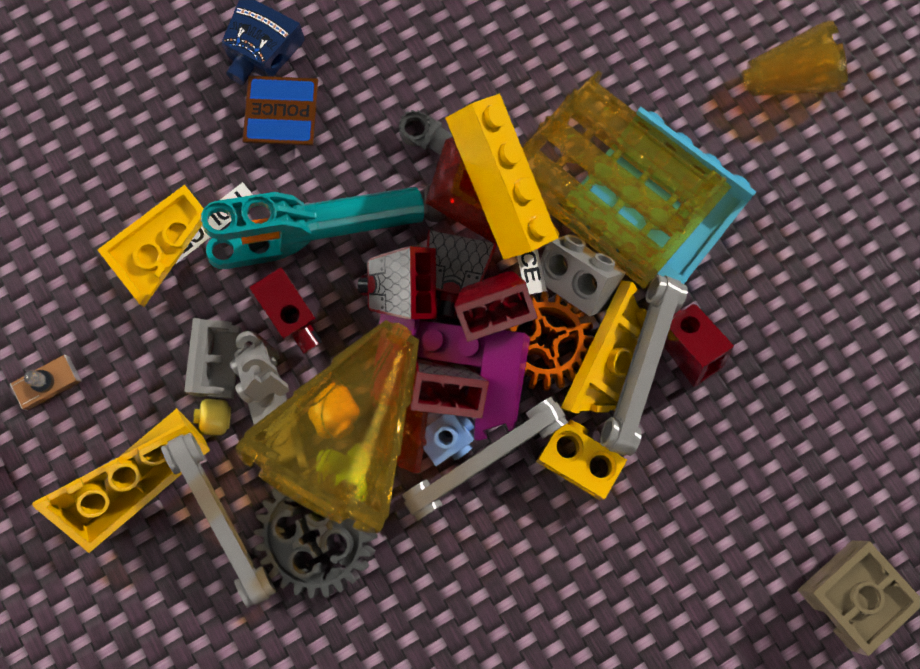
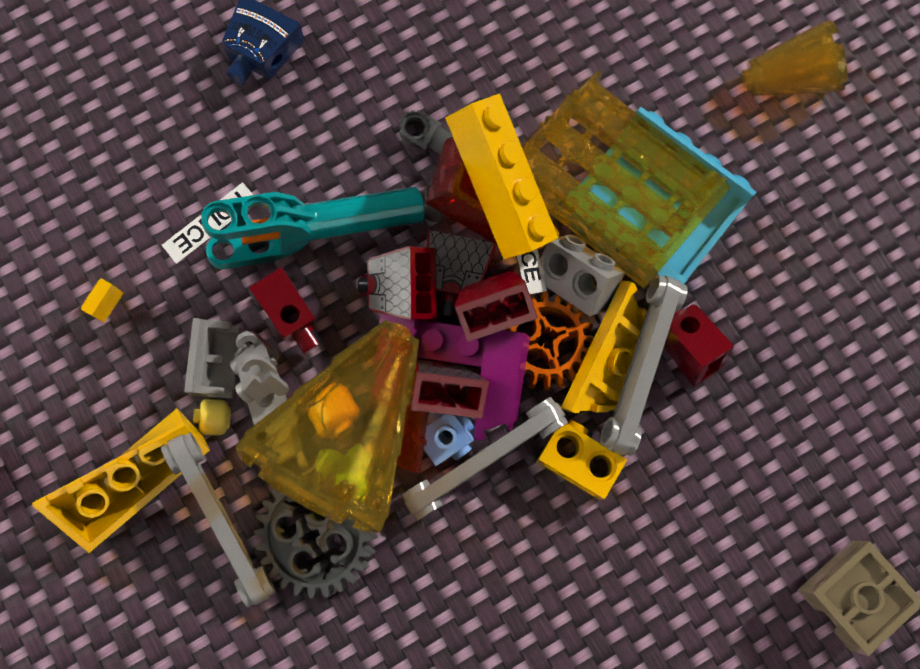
(45, 382): medium nougat piece -> none
(102, 300): none -> yellow tile
(153, 244): yellow wing -> none
(280, 110): piece -> none

